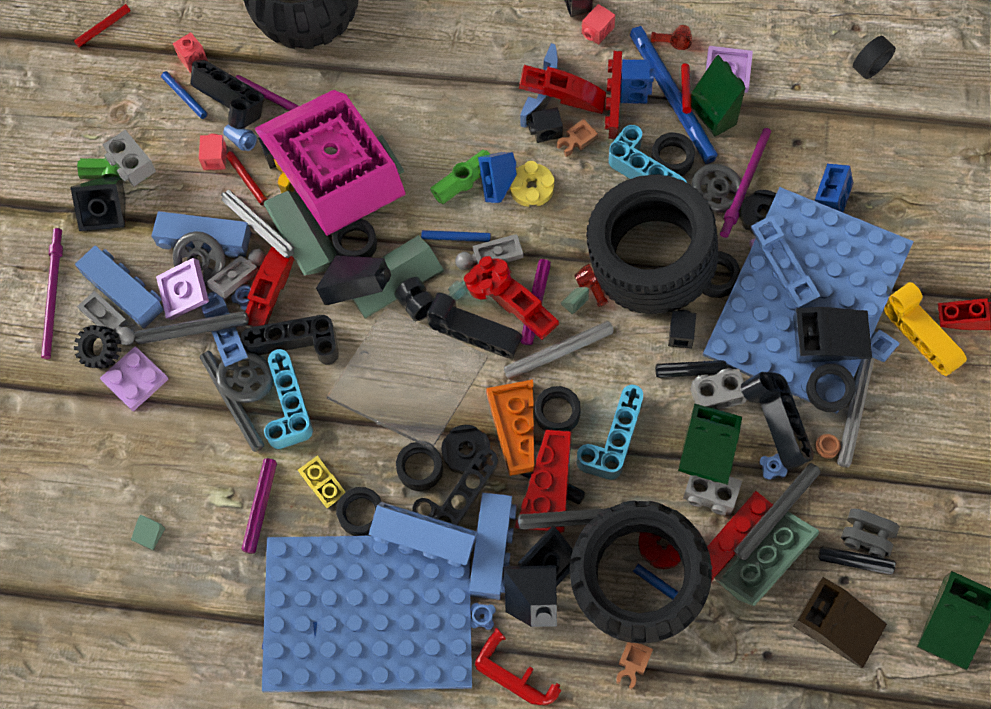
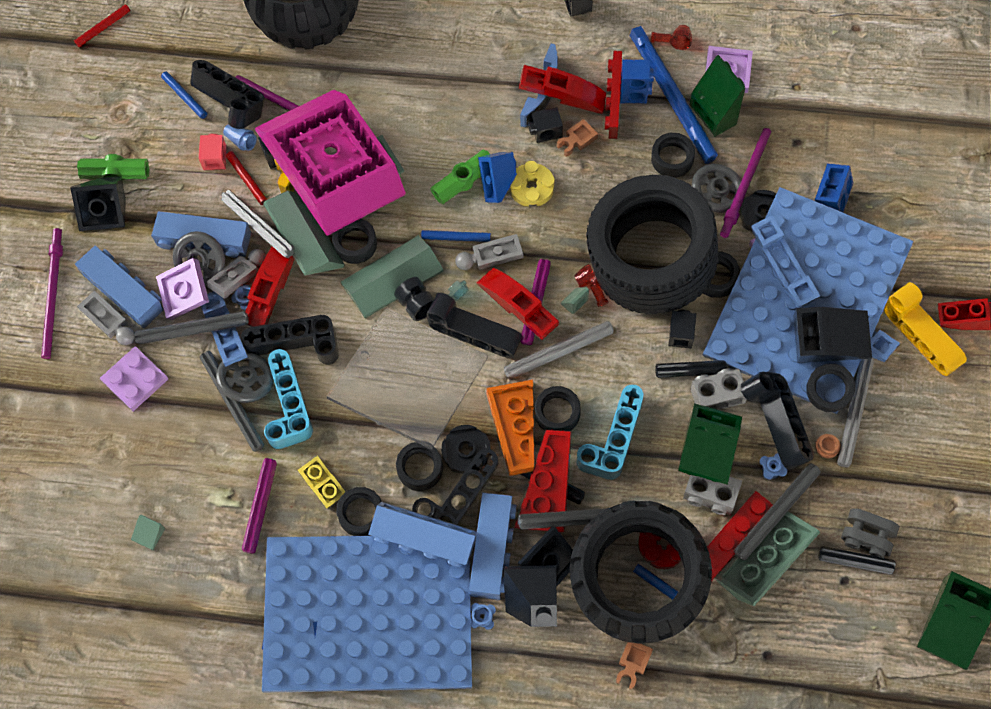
(86, 342): black tyre -> none
(131, 156): light grey brick -> none
(189, 50): coral brick -> none
(353, 278): black slope -> none
(478, 282): red plate -> none
(507, 679): red piece -> none
(598, 24): coral brick -> none
(633, 157): medium azure beam -> none
(686, 88): red bar -> none
(840, 622): dark brown slope -> none
(874, 57): black tyre -> none

